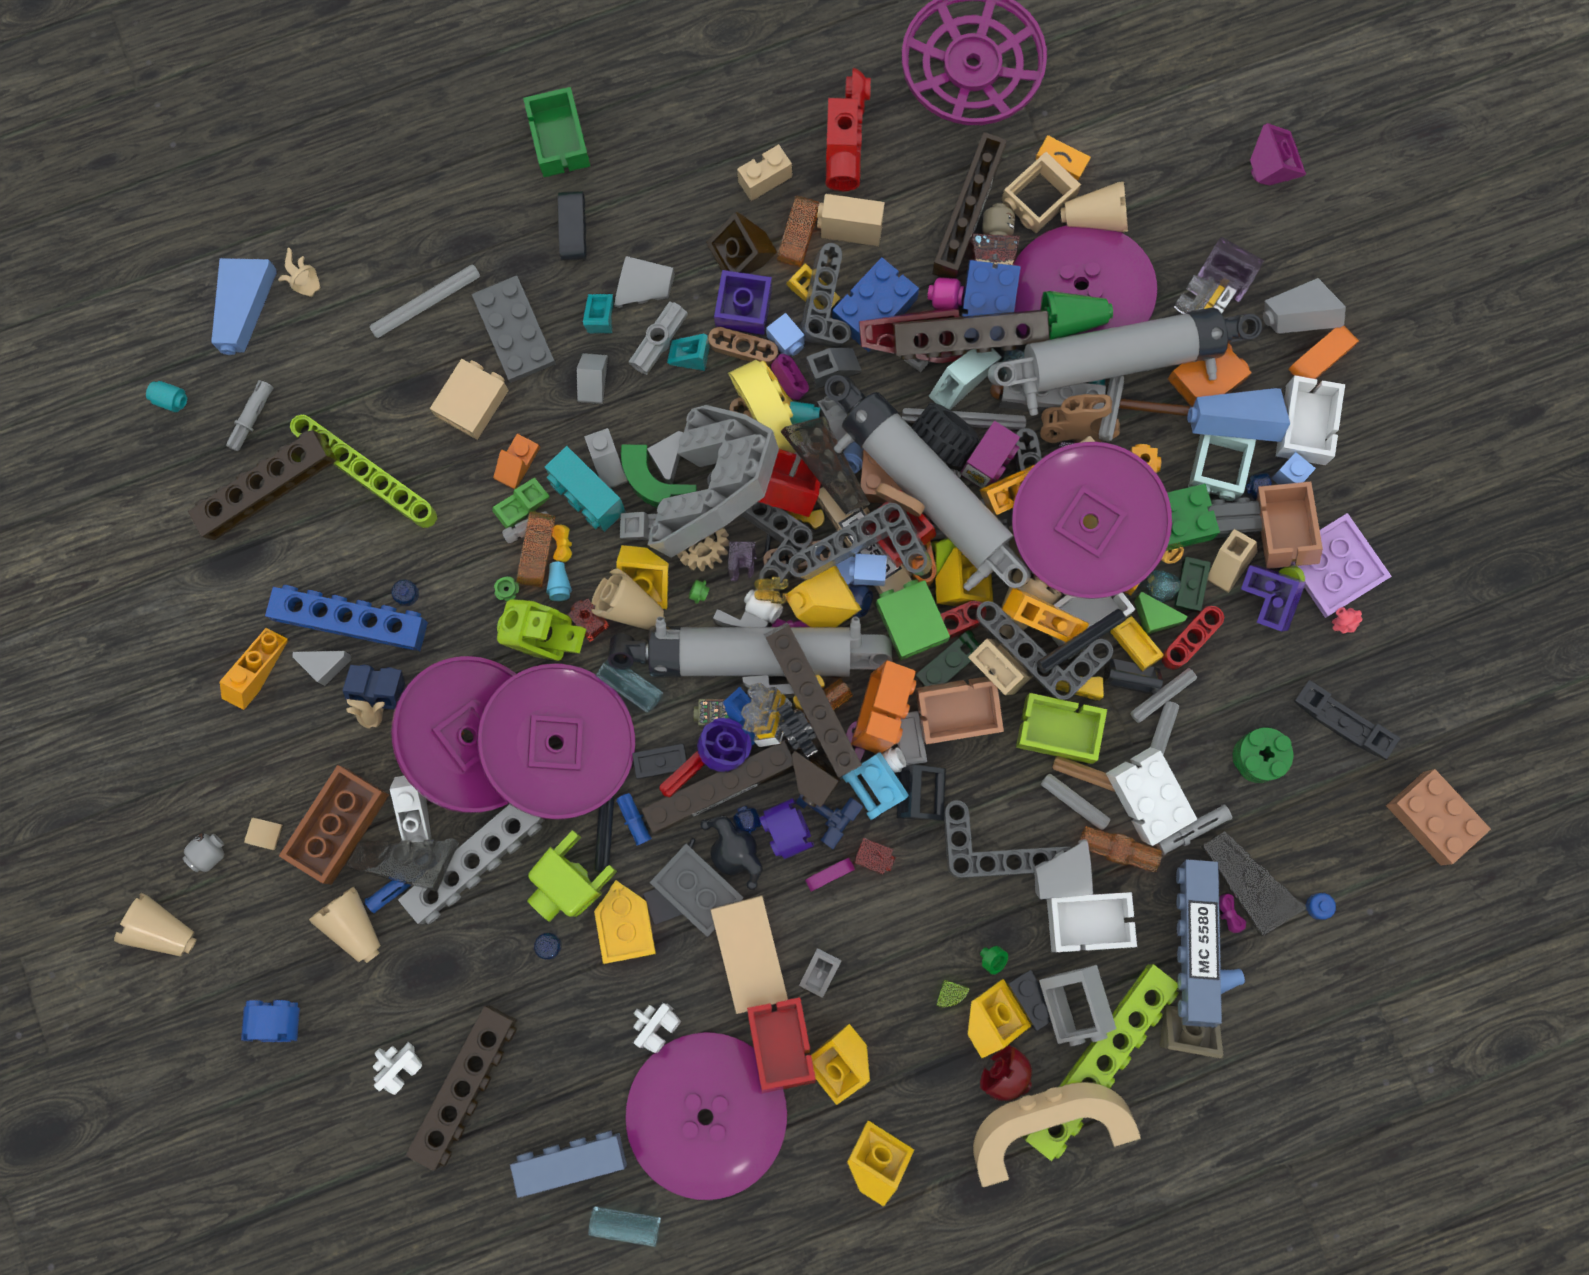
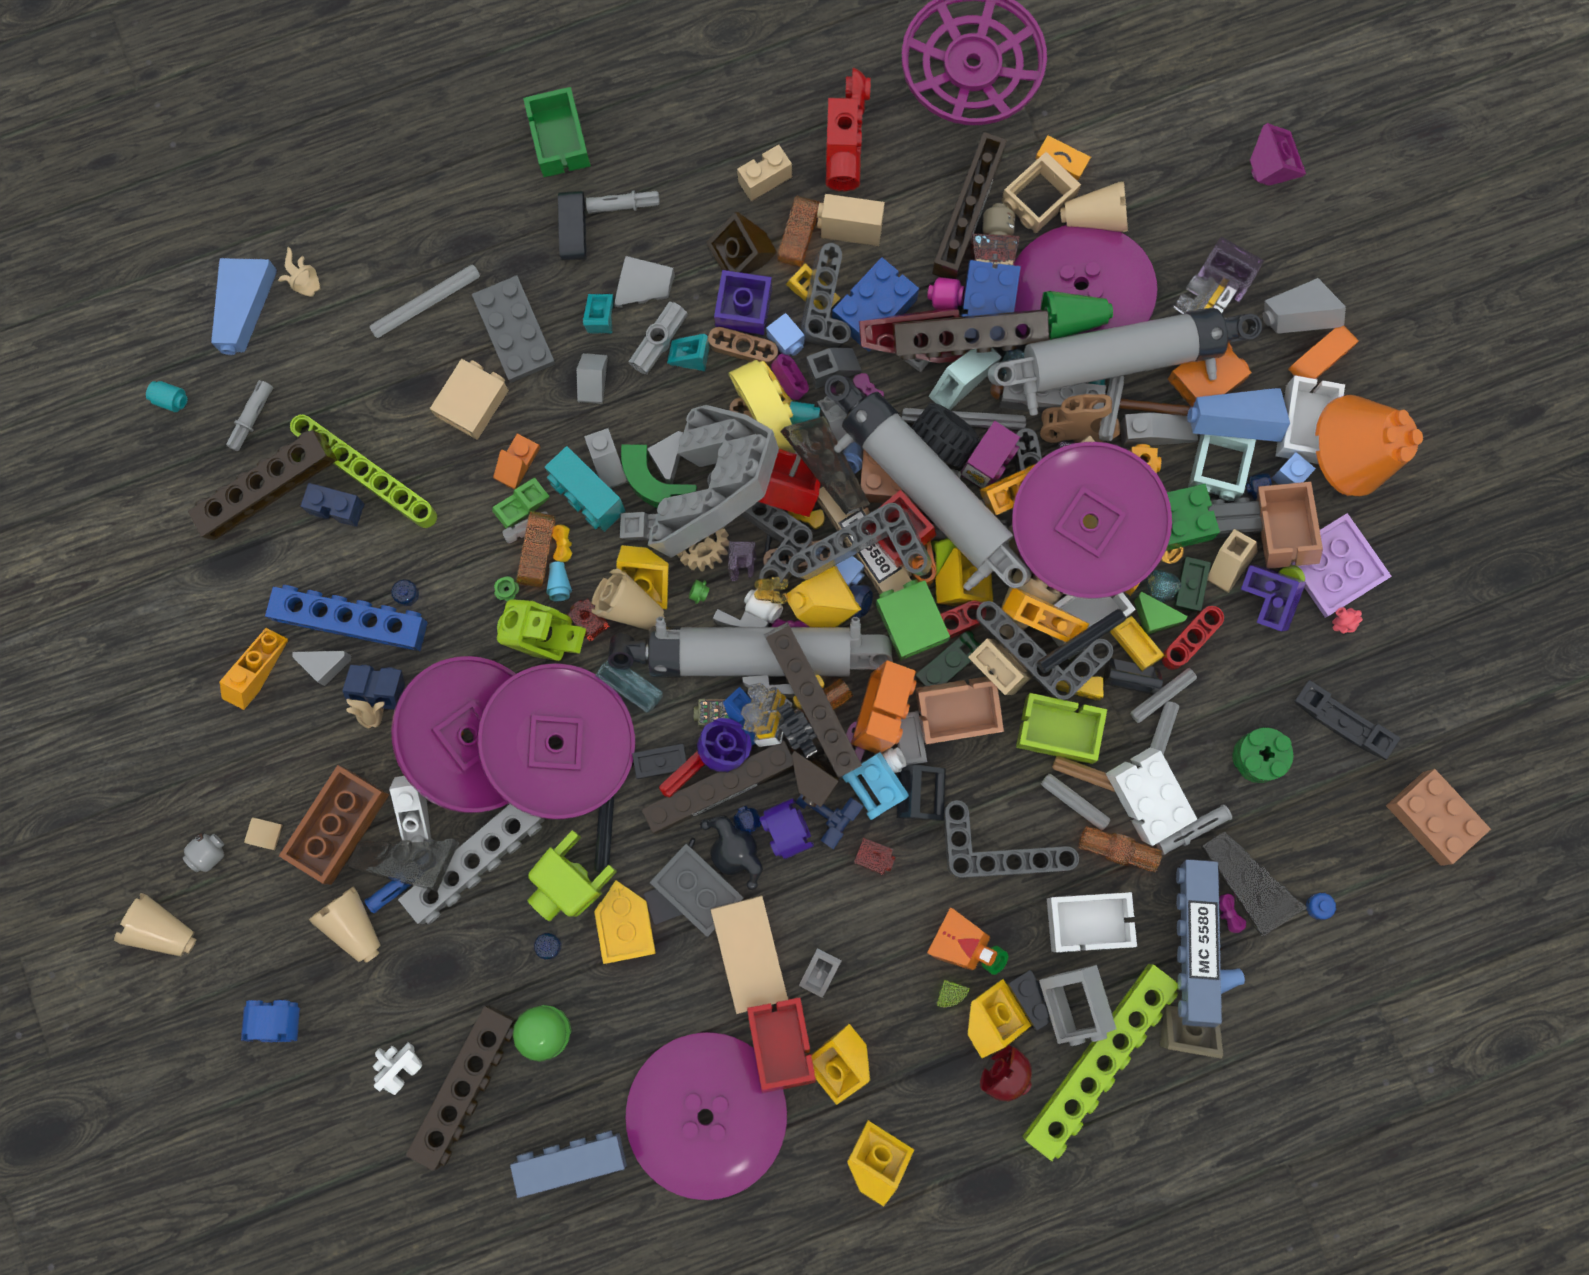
(326, 502): none -> dark blue brick
(541, 1033): none -> bright green tile
(621, 202): none -> light grey axle
(624, 1226): clear light blue piece -> none
(633, 819): blue axle -> none
(648, 1037): white hips -> none
(829, 874): magenta beam -> none
(863, 384): none -> magenta piece
(868, 569): light blue brick -> none
(895, 496): medium nougat tile -> none
(961, 943): none -> orange torso
(1045, 1111): tan arch -> none
(1065, 874): light grey slope -> none
(1155, 429): none -> light grey slope
(1363, 443): none -> orange cone

